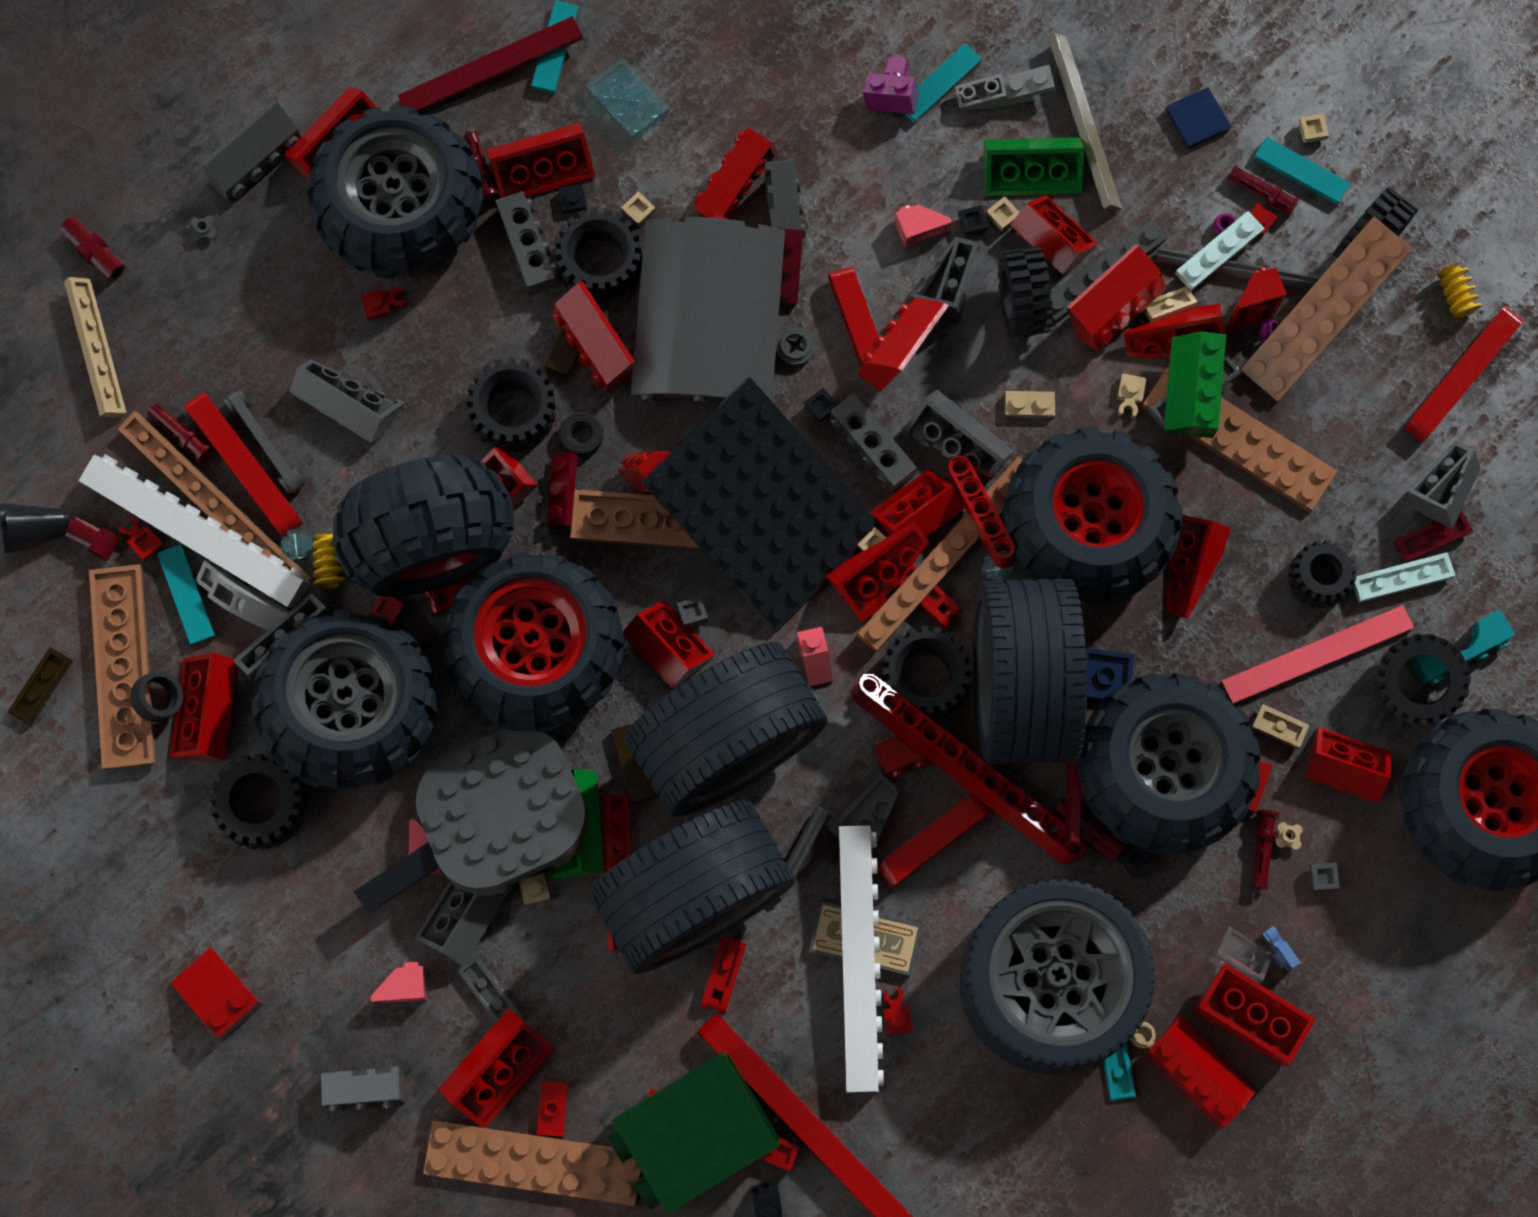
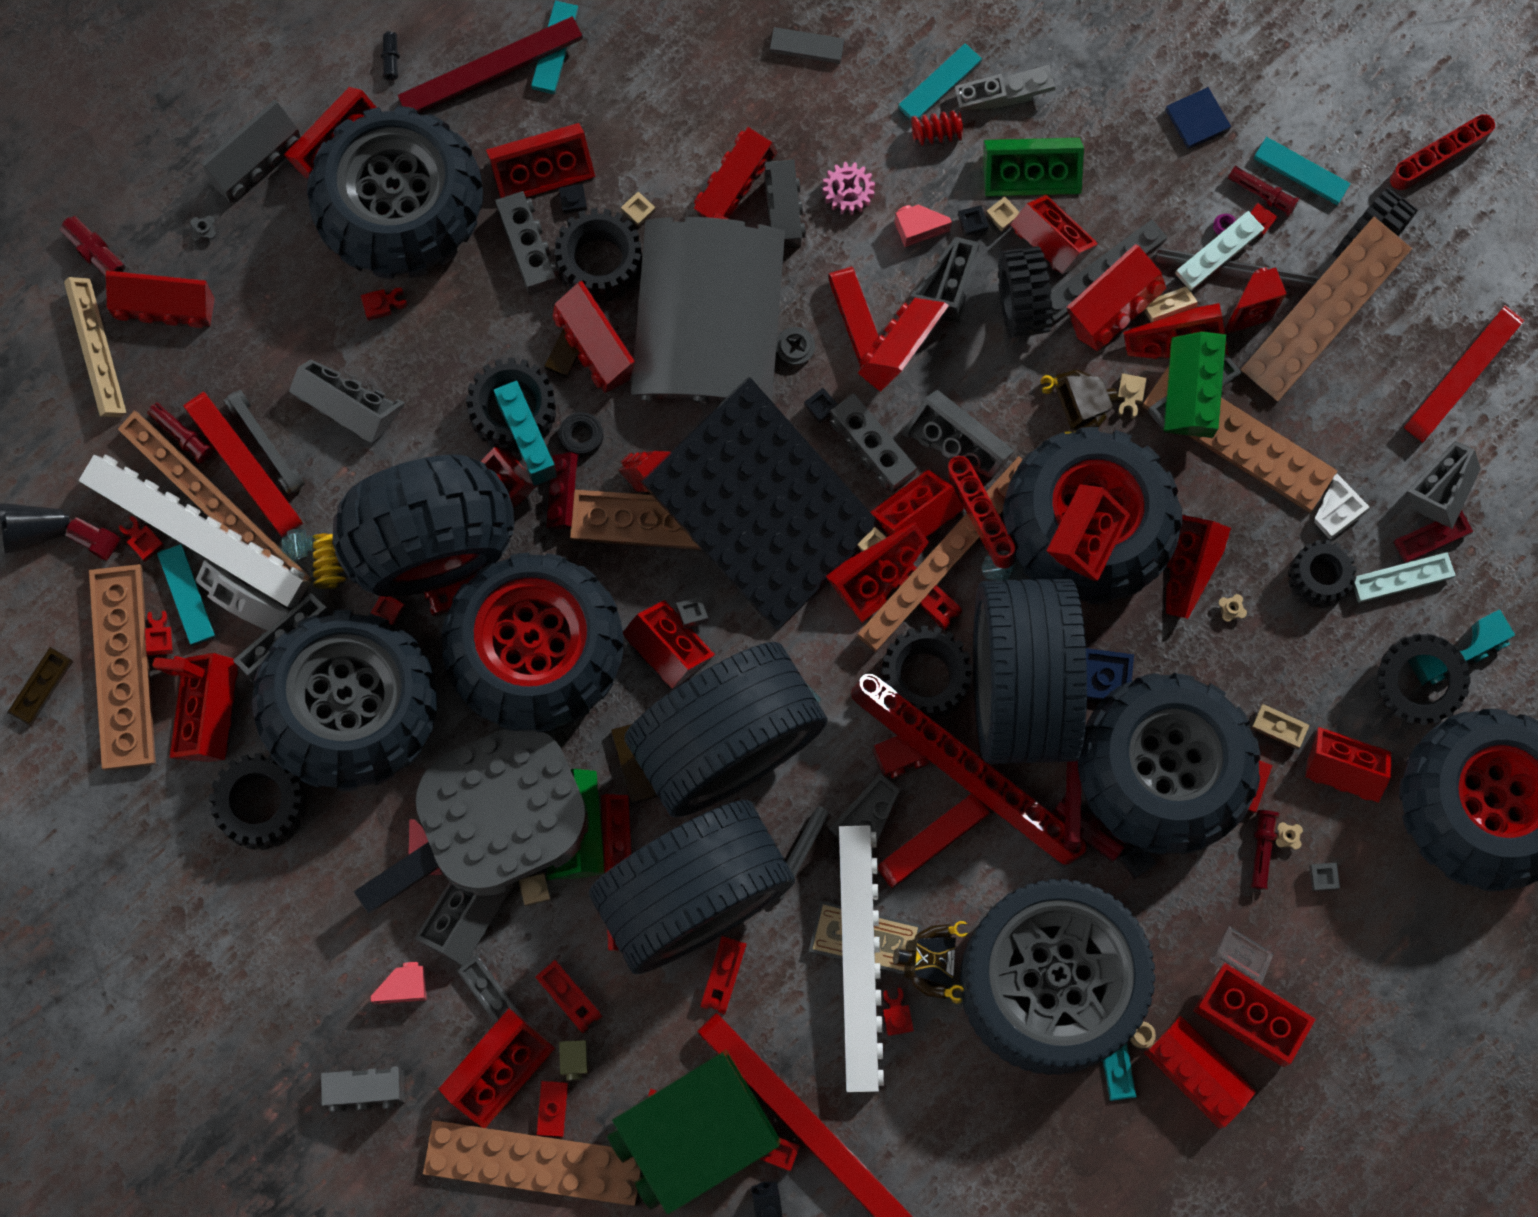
(158, 637): none -> red plate
(159, 299): none -> red slope
(172, 688): black tyre -> none
(178, 667): none -> red plate
(216, 994): red slope -> none
(390, 56): none -> black axle
(490, 194): dark red pin -> none
(525, 432): none -> teal arch
(567, 995): none -> red plate
(573, 1059): none -> olive brick
(627, 98): clear light blue plate -> none
(791, 266): dark red plate -> none
(807, 45): none -> dark grey tile
(814, 656): coral slope -> none
(846, 178): none -> bright pink gear
(893, 89): magenta brick -> none
(931, 961): none -> torso
(937, 127): none -> red piece
(1029, 404): tan plate -> none
(1082, 398): none -> dark brown torso
(1084, 122): dark tan tile -> none
(1088, 531): none -> red slope
(1227, 613): none -> tan plate
(1267, 328): magenta plate -> none
(1283, 953): medium blue plate -> none
(1313, 128): tan plate -> none
(1317, 655): coral tile -> none
(1339, 508): none -> white wing
(1449, 144): none -> red beam
(1458, 291): yellow piece -> none

